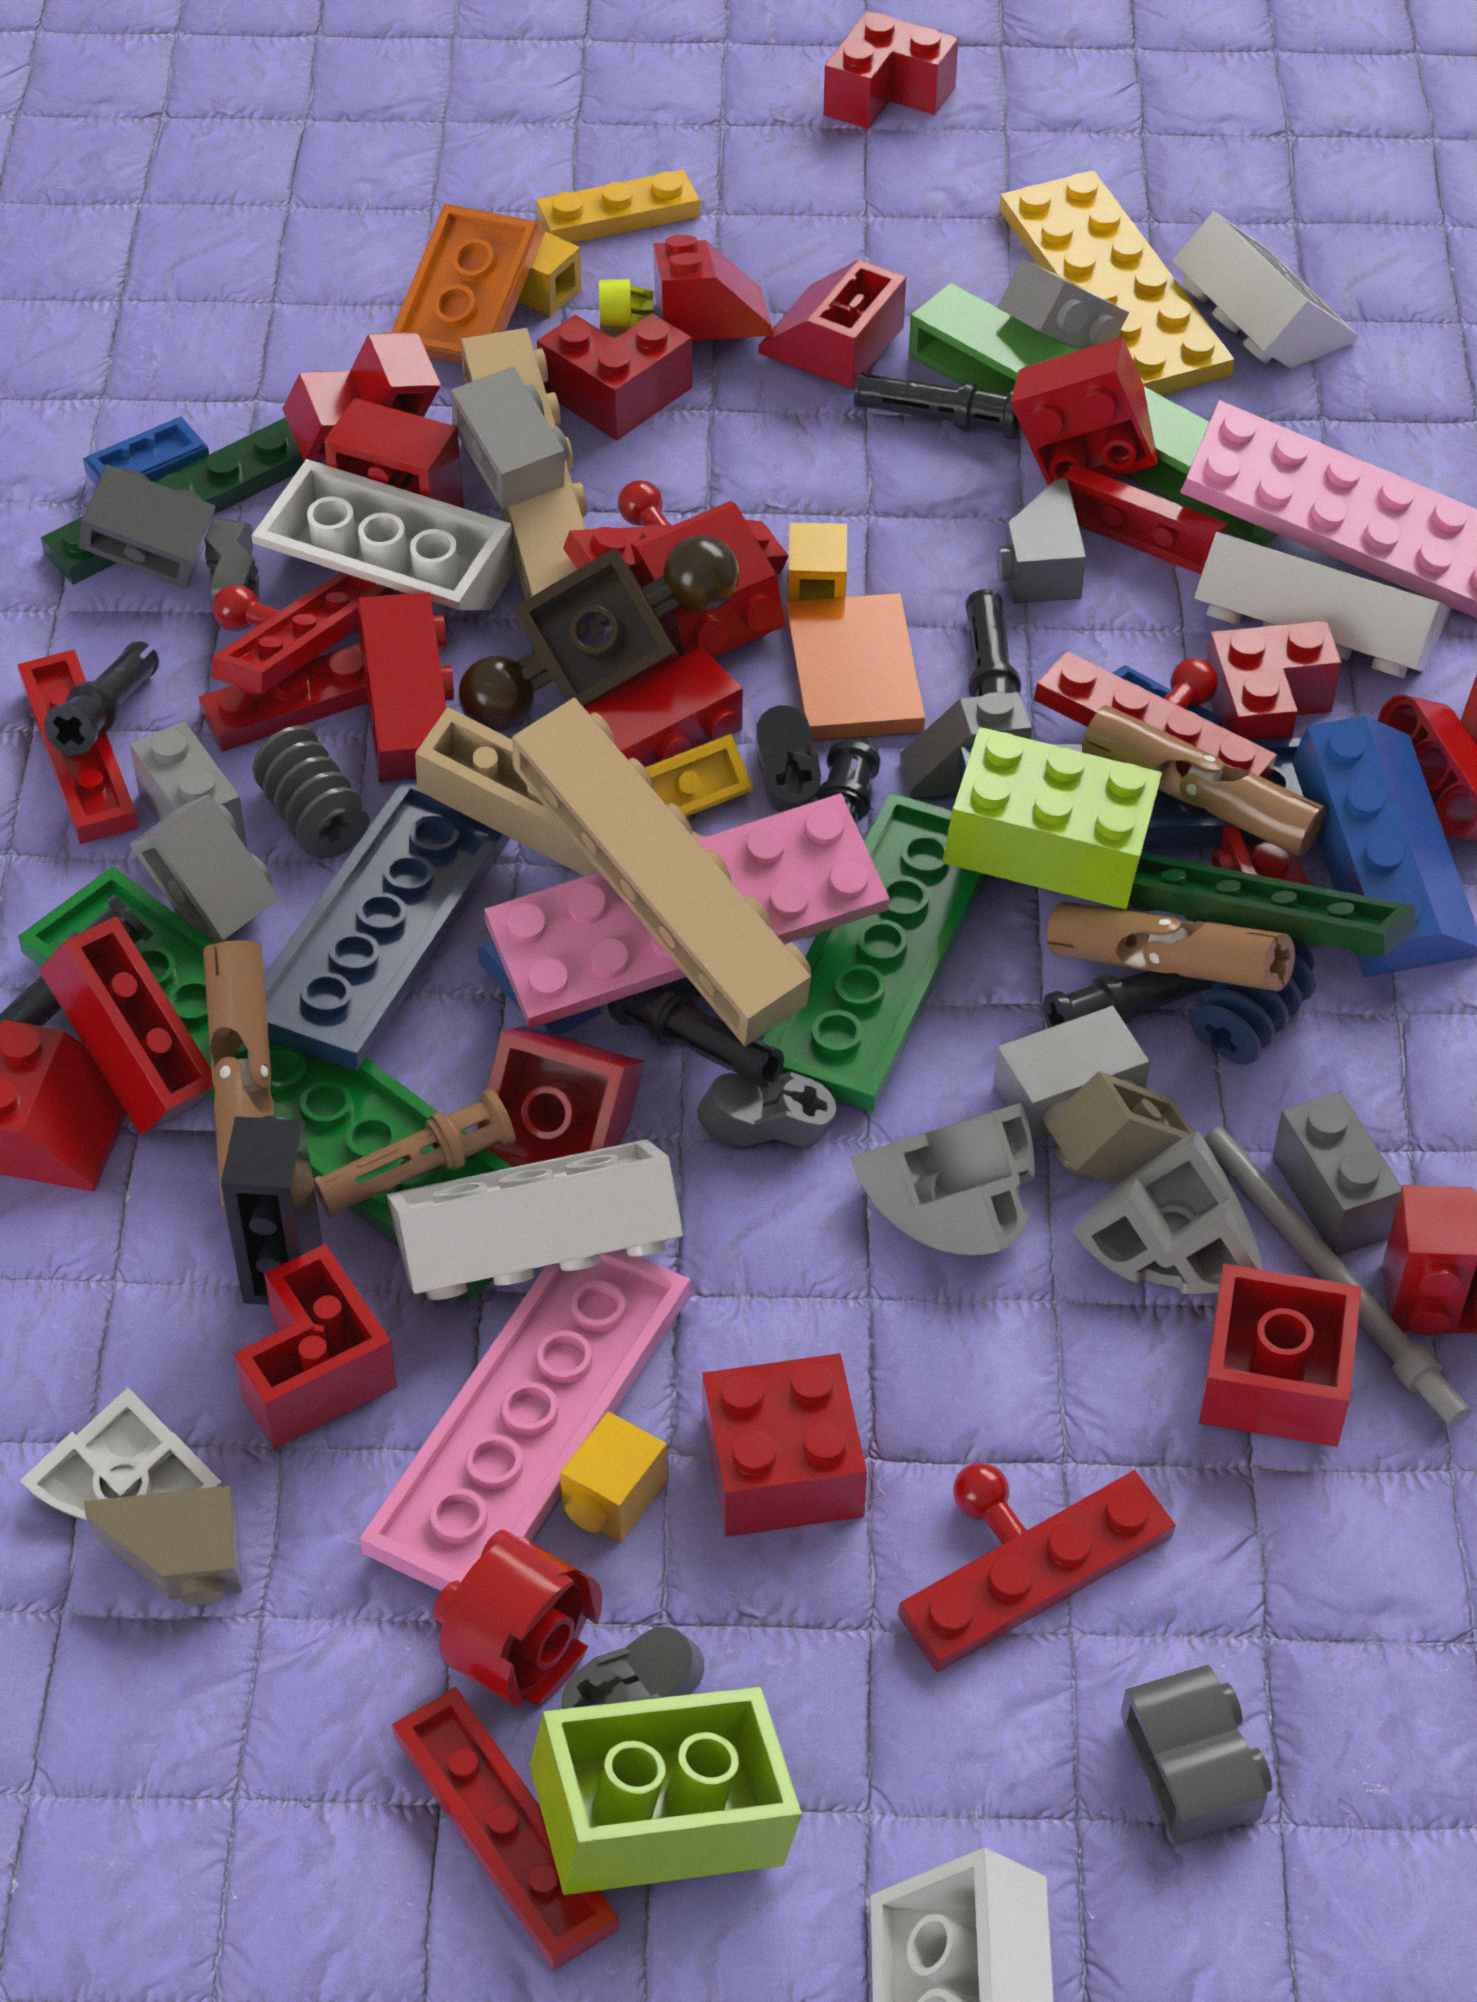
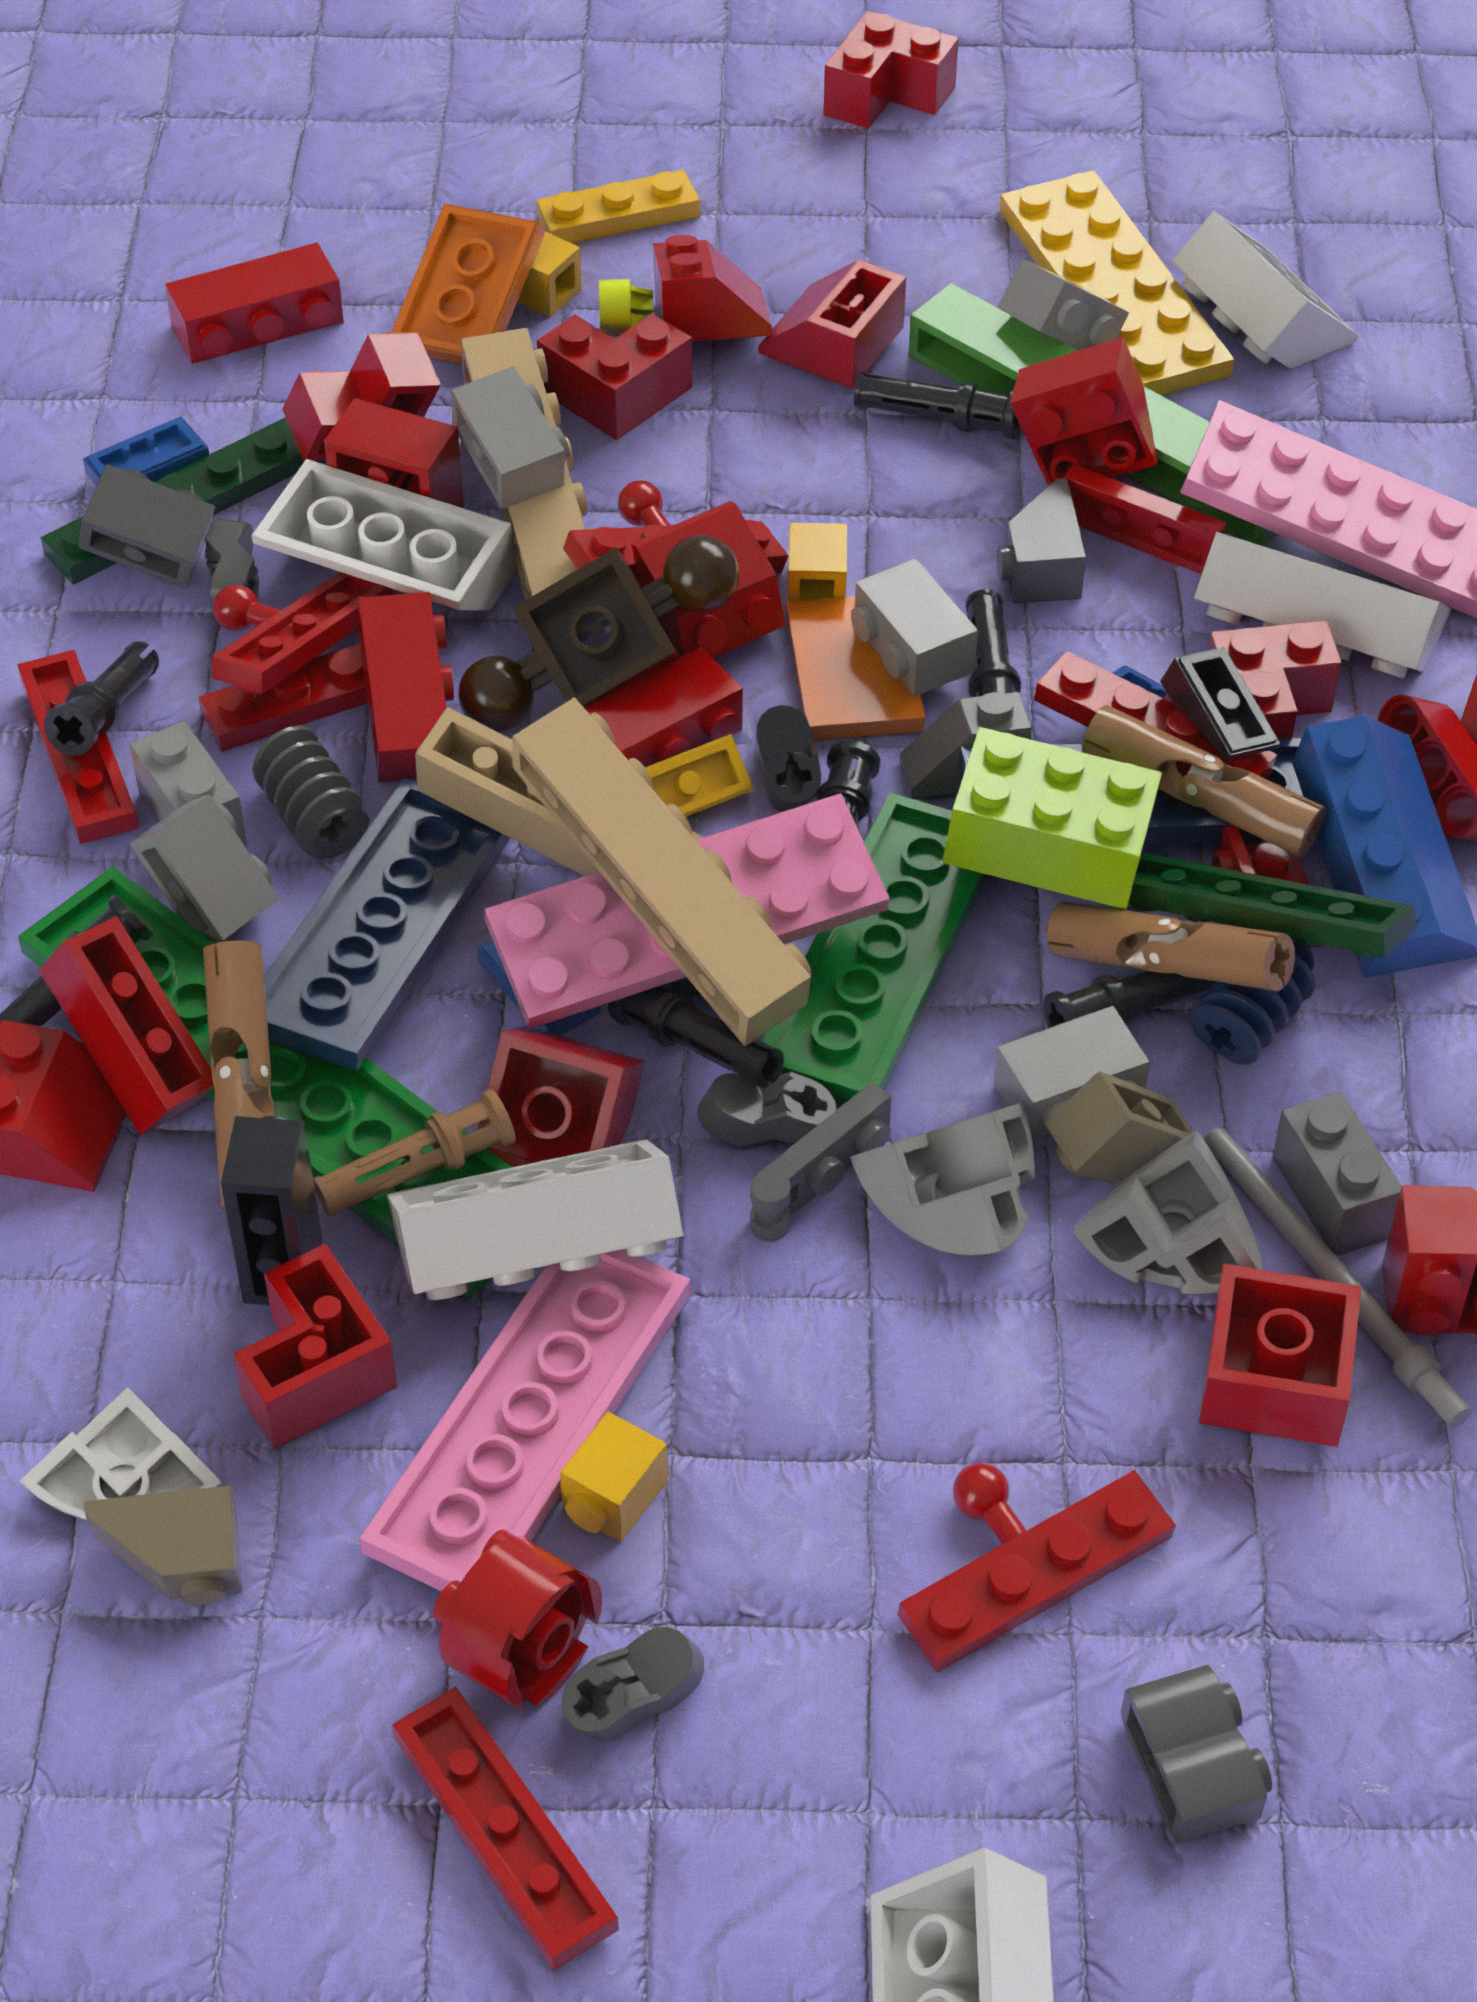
(254, 302): none -> red brick
(663, 1789): lime brick -> none
(783, 1445): red brick -> none
(818, 1161): none -> dark grey plate
(914, 627): none -> light grey brick
(1219, 703): none -> black slope

